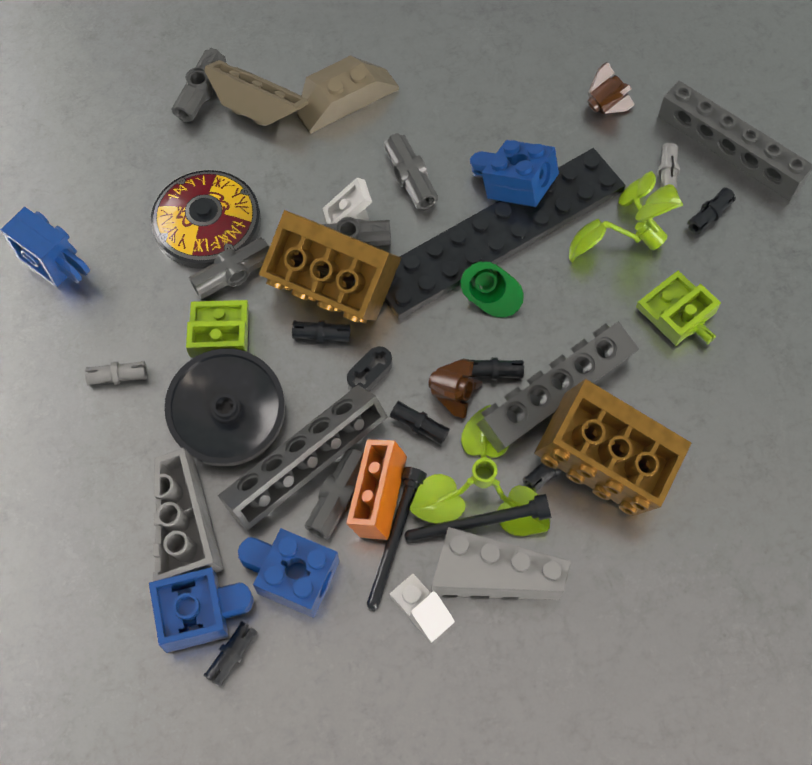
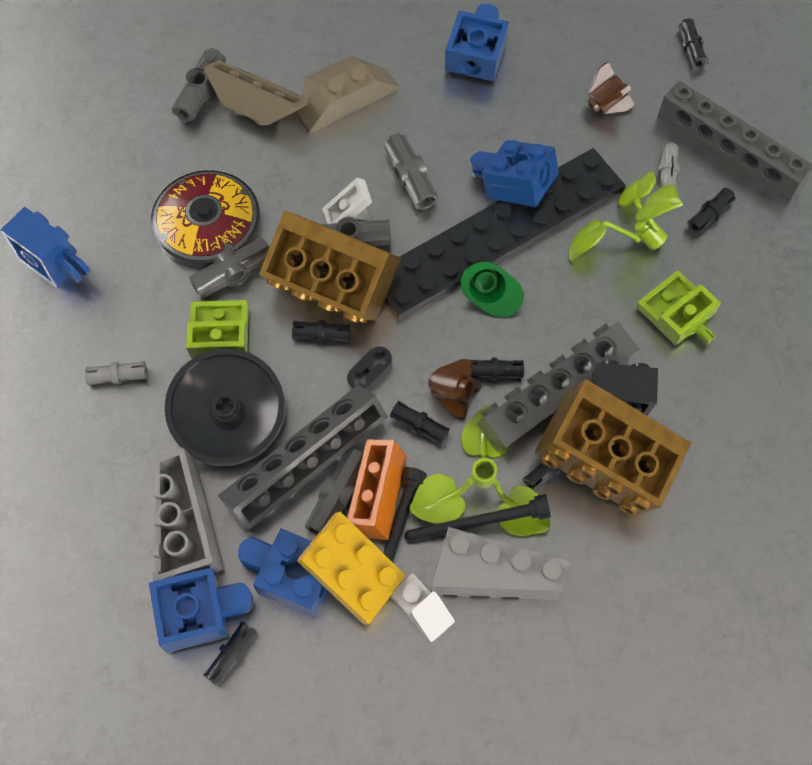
(351, 568): none -> yellow plate
(478, 40): none -> blue brick
(632, 384): none -> black brick
(693, 43): none -> black pin

